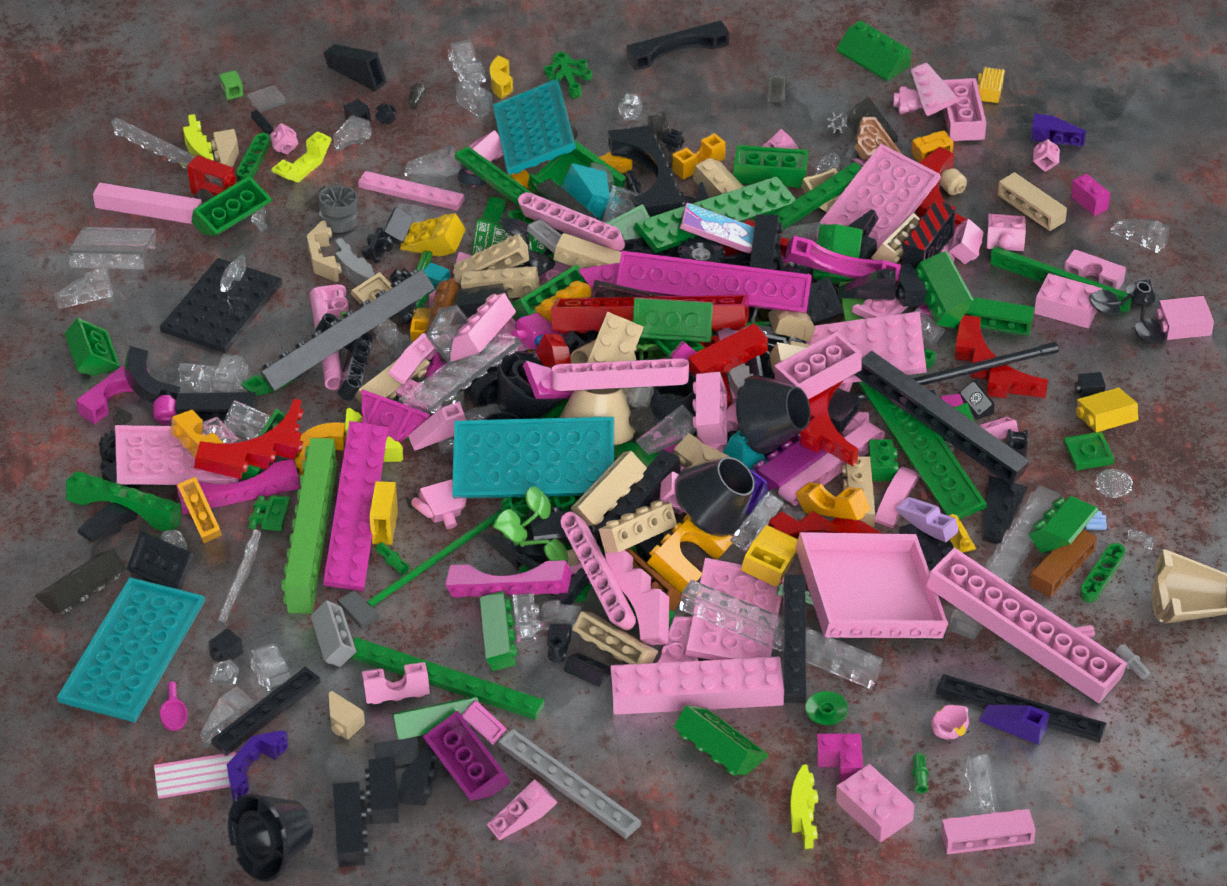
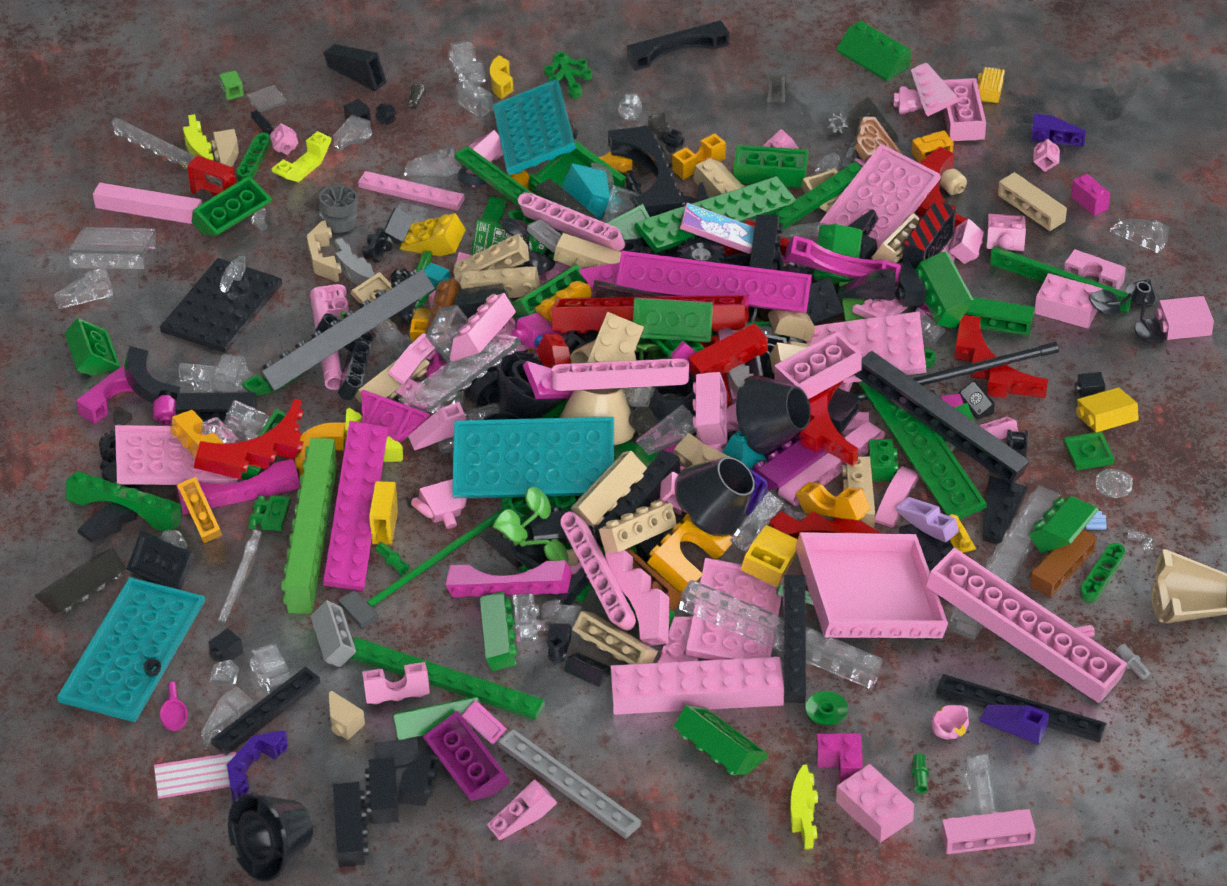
(149, 665): none -> black hinge

